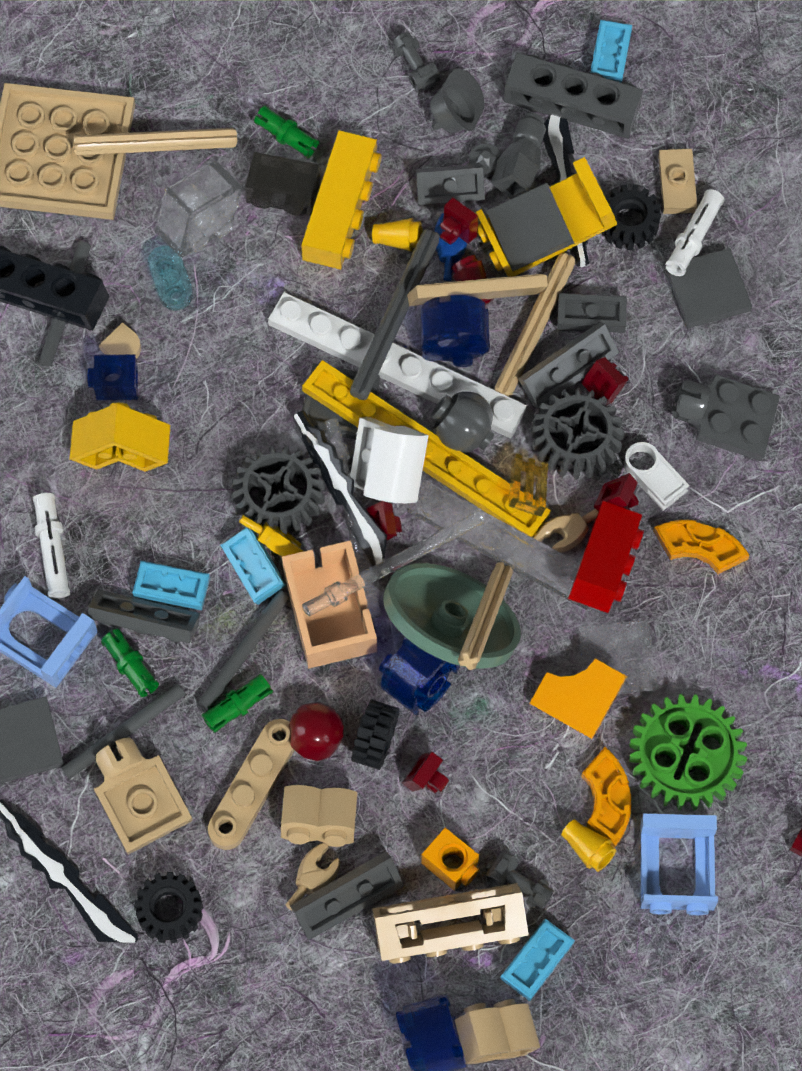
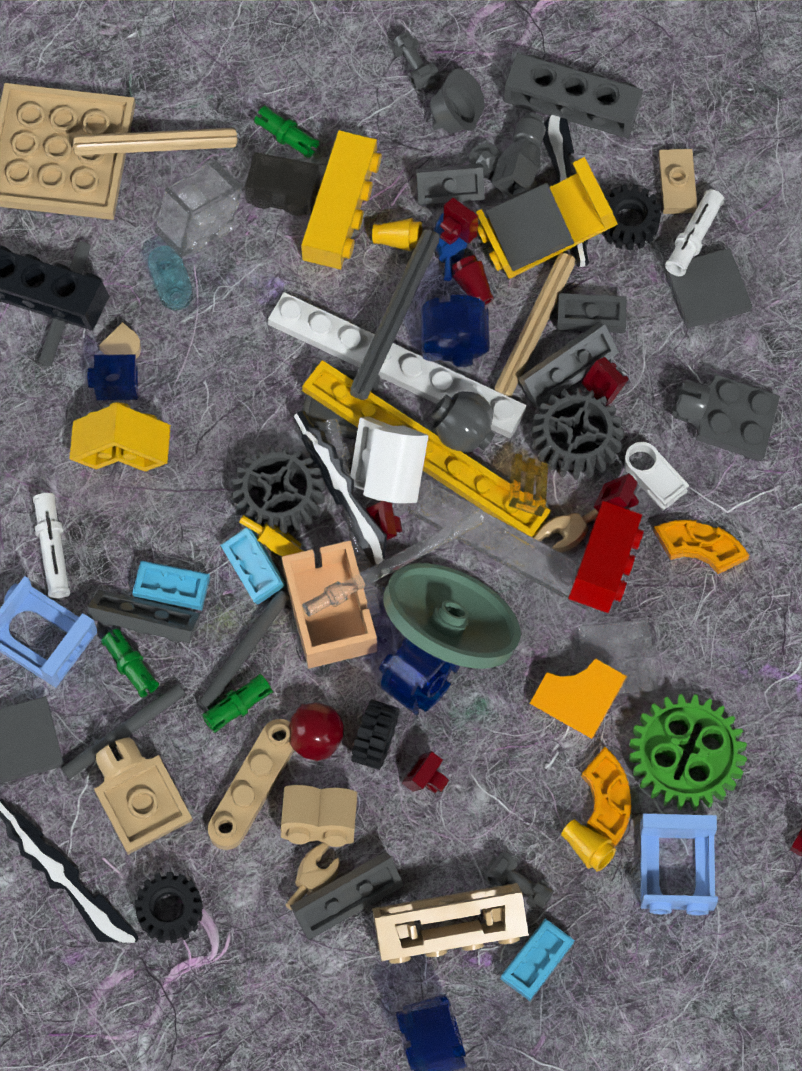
(449, 844): light orange brick -> none
(479, 288): tan tile -> none
(485, 616): tan axle -> none
(496, 1032): tan brick -> none
(611, 50): medium azure plate -> none

